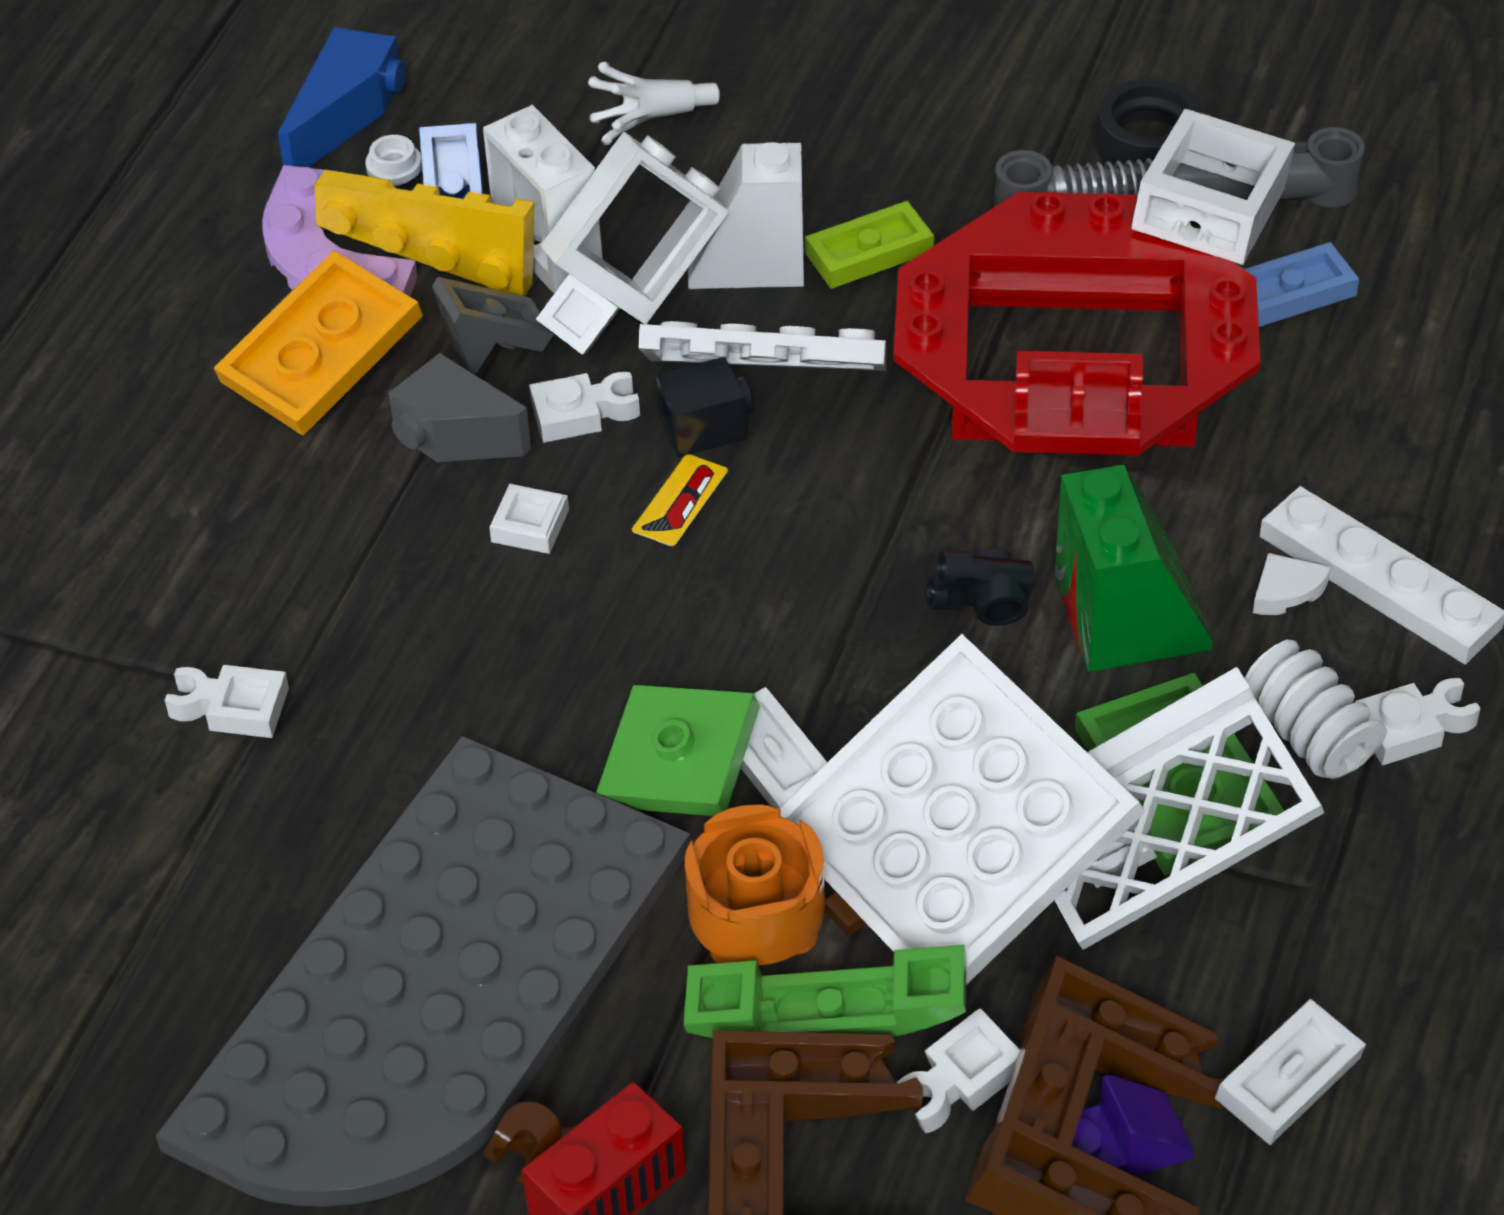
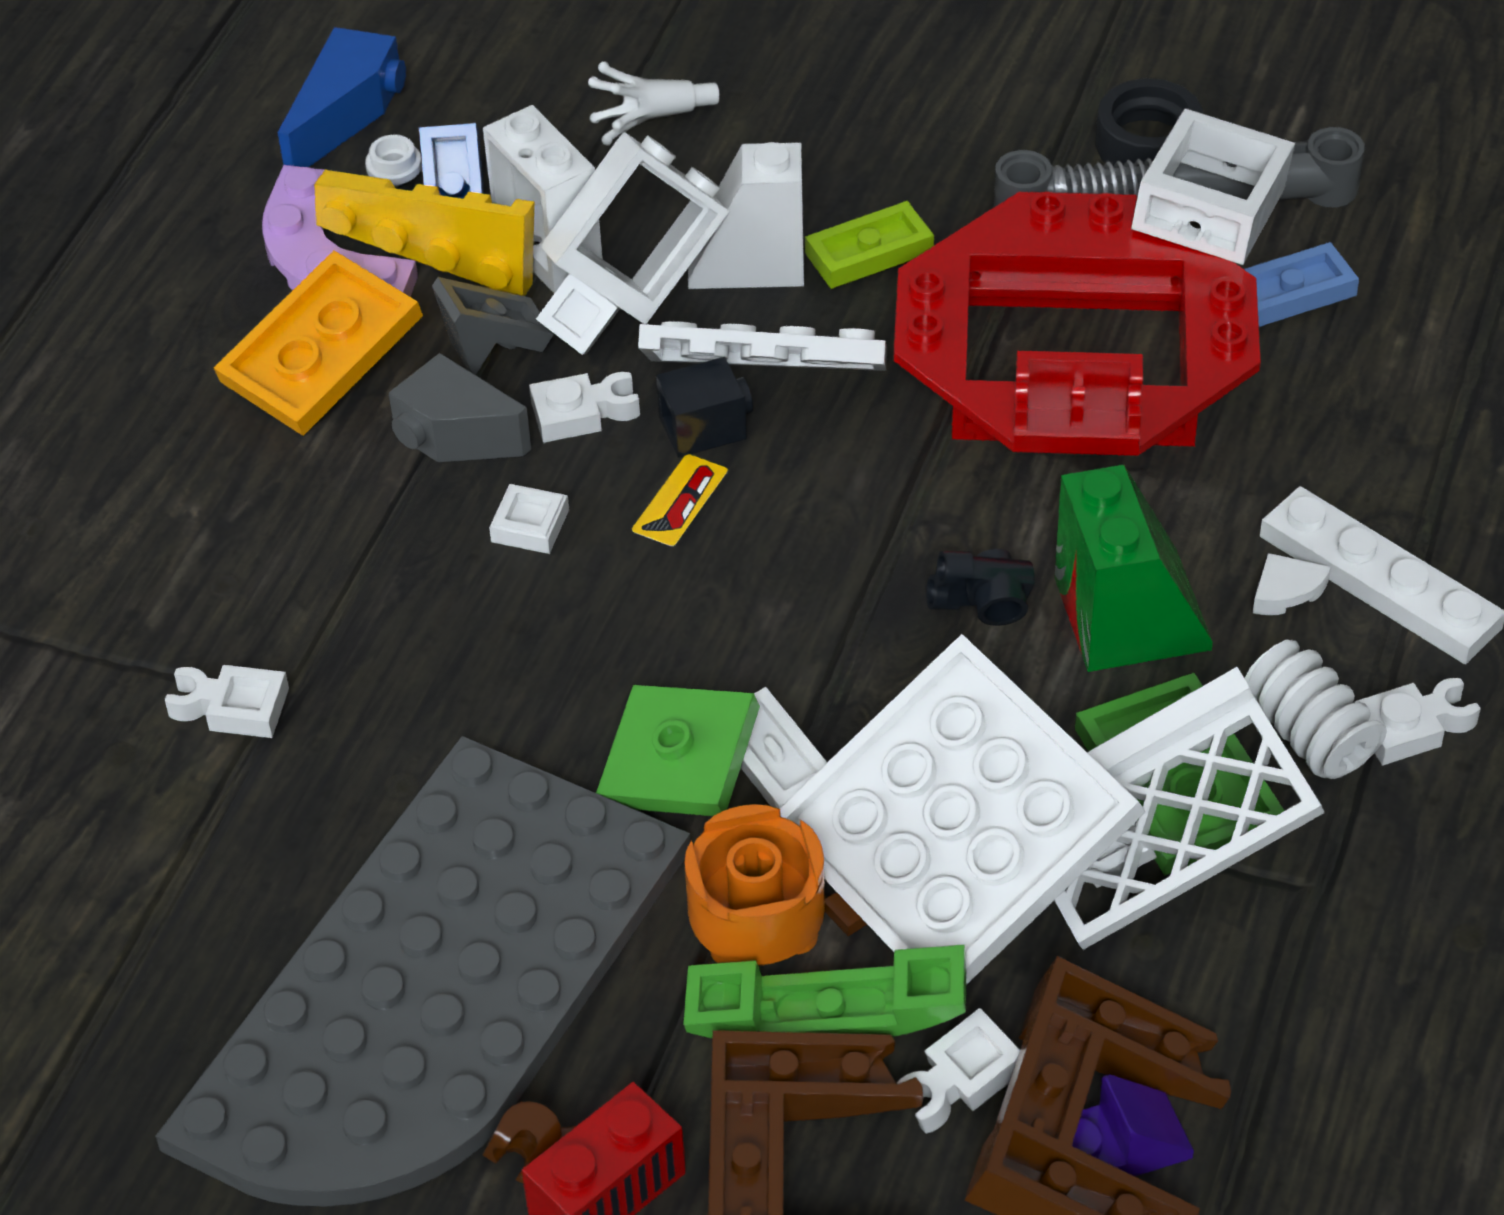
(1290, 1071): white plate -> none

